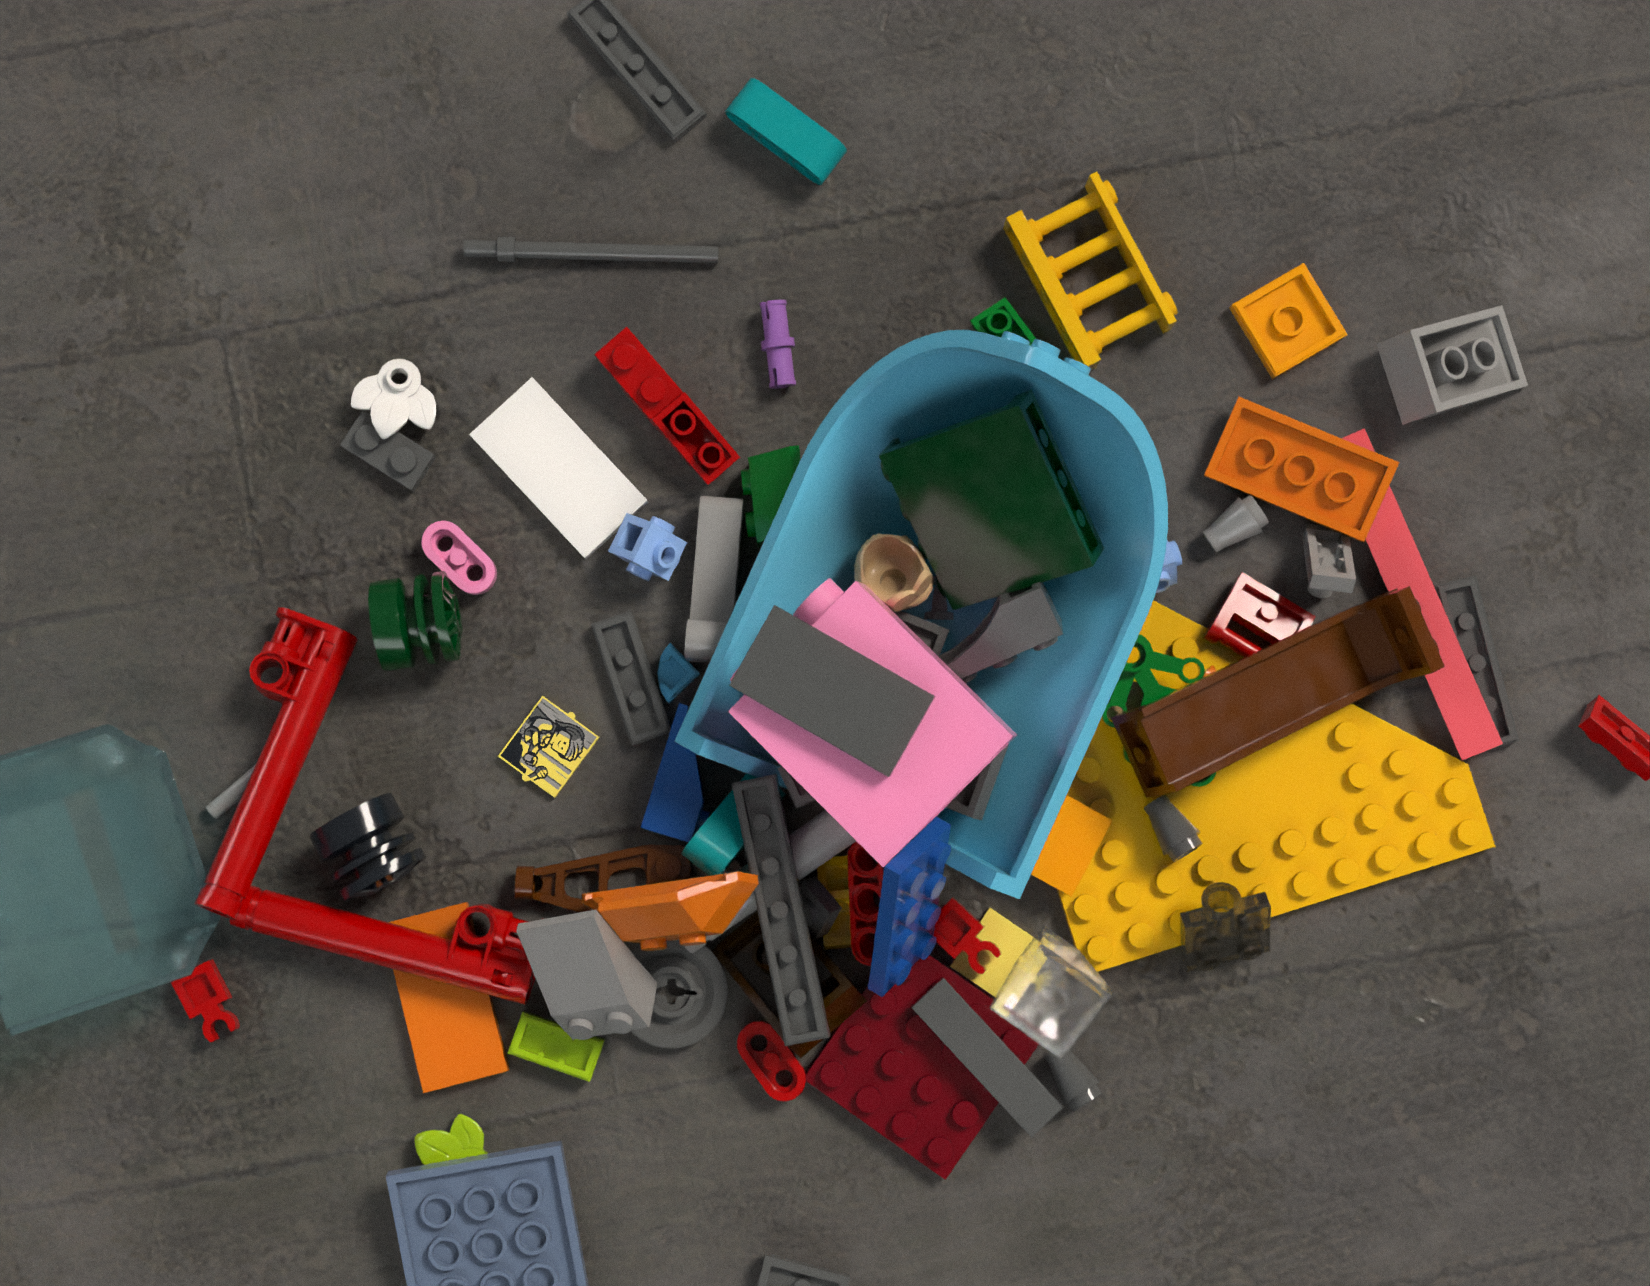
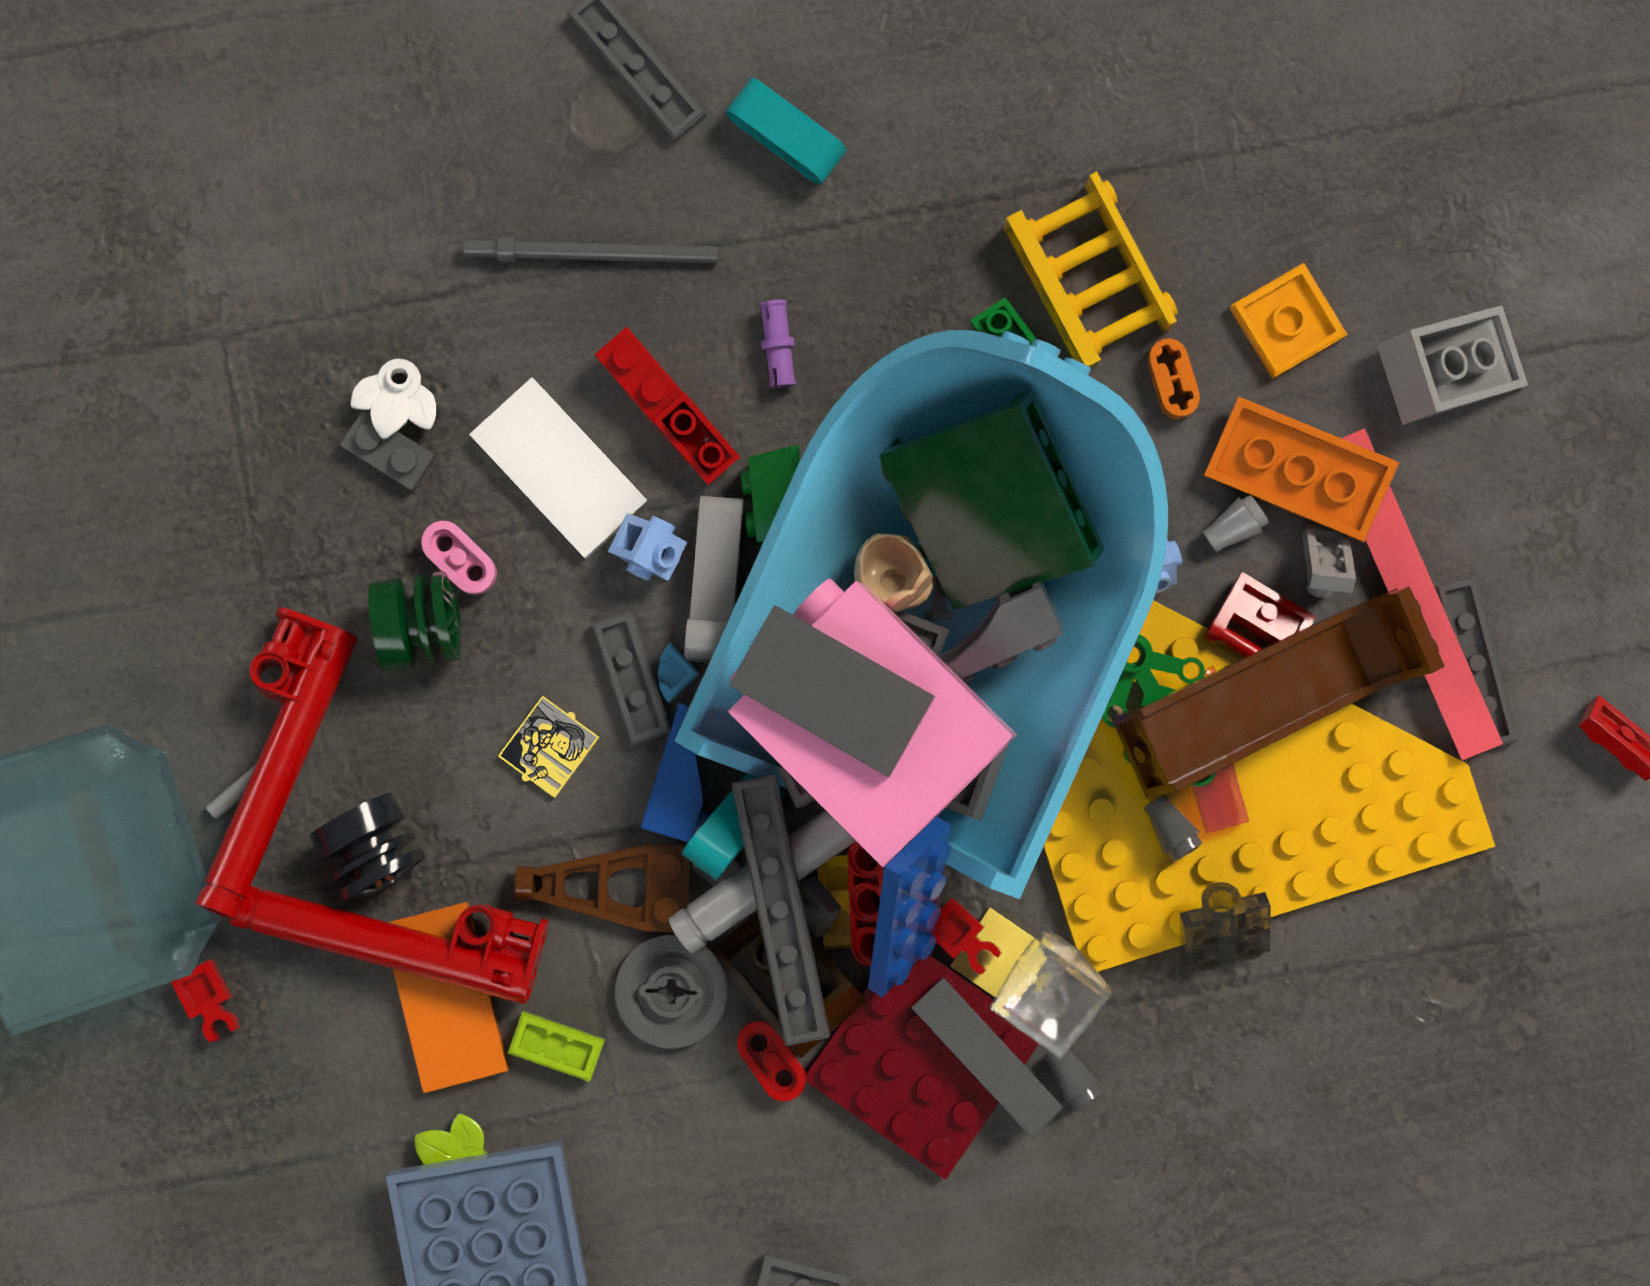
(588, 975): light grey slope -> none
(673, 909): orange wedge -> none
(1070, 845): light orange tile -> none
(1182, 375): none -> orange beam
(1221, 801): none -> clear pink tile

